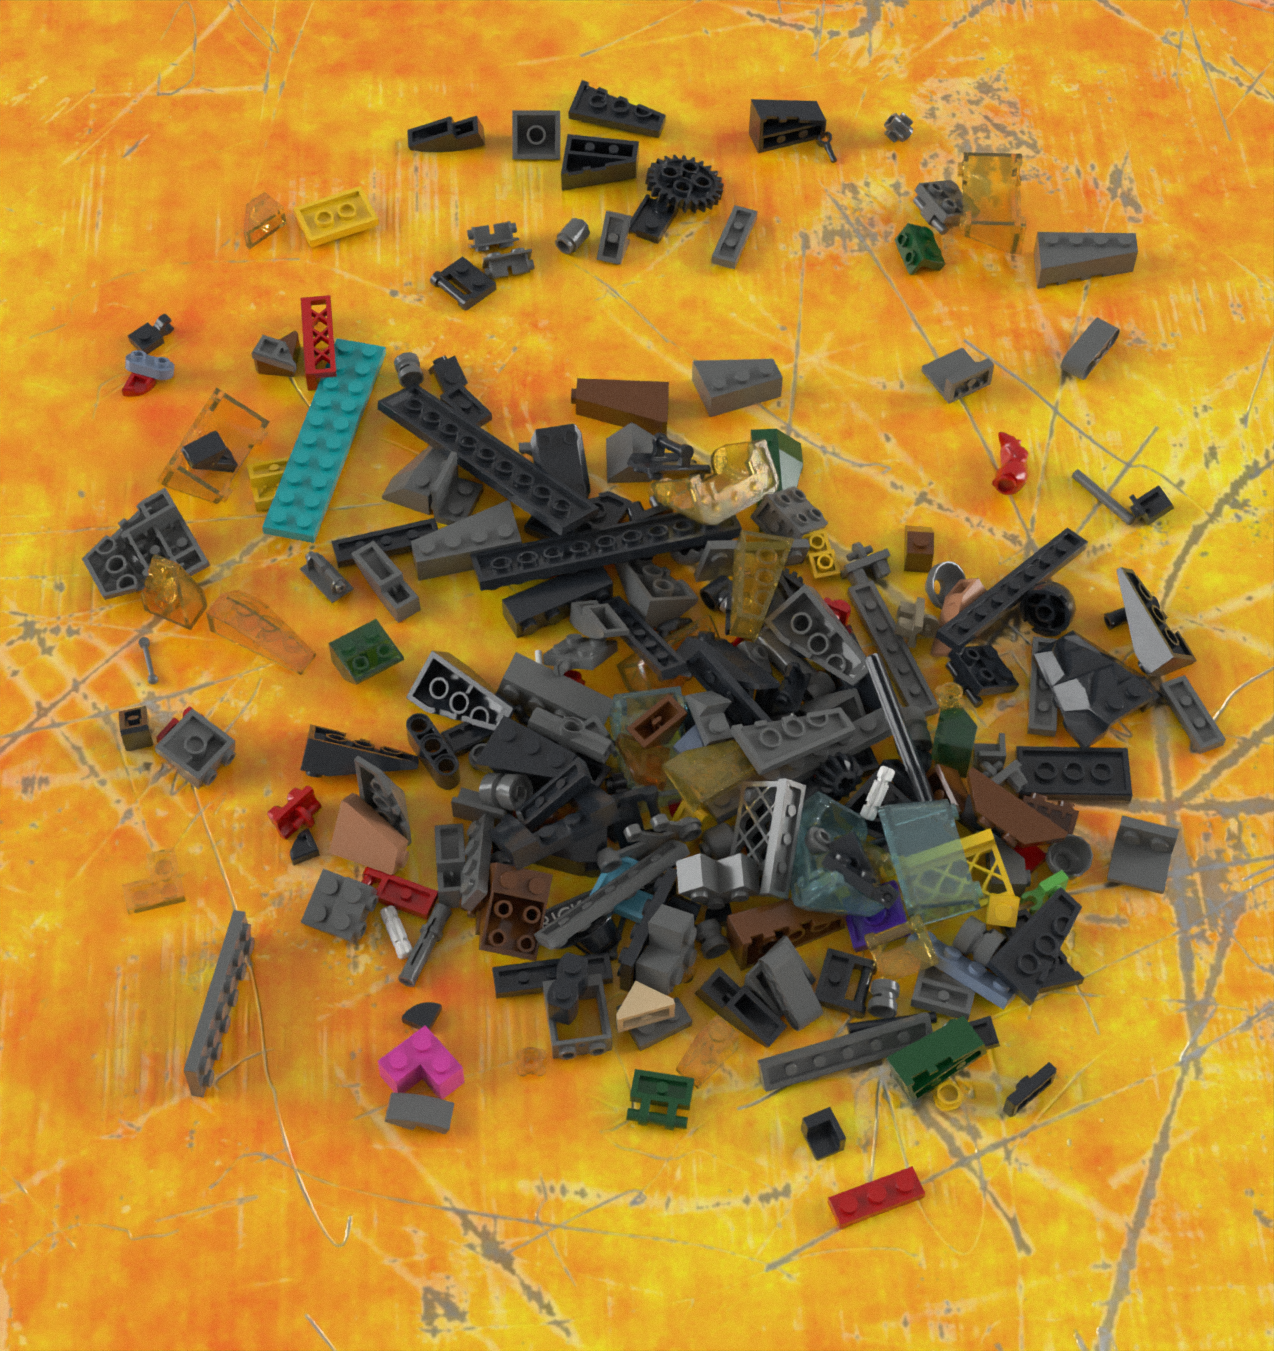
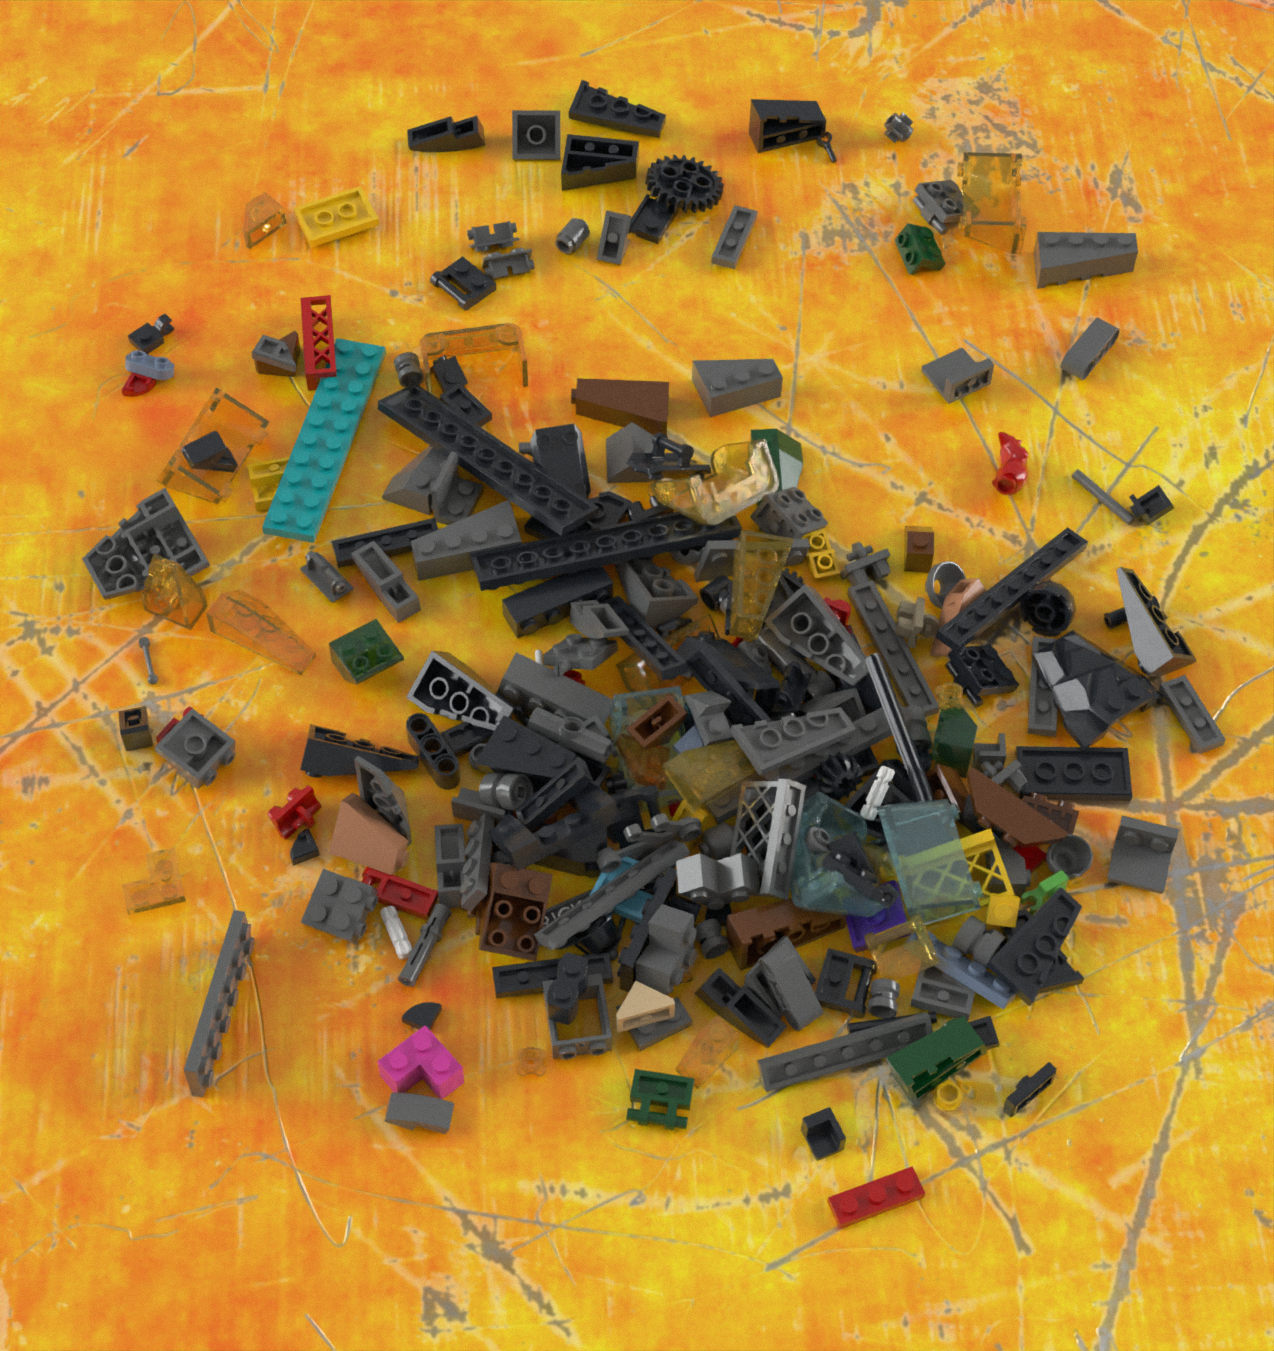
(472, 341): none -> clear yellow windscreen

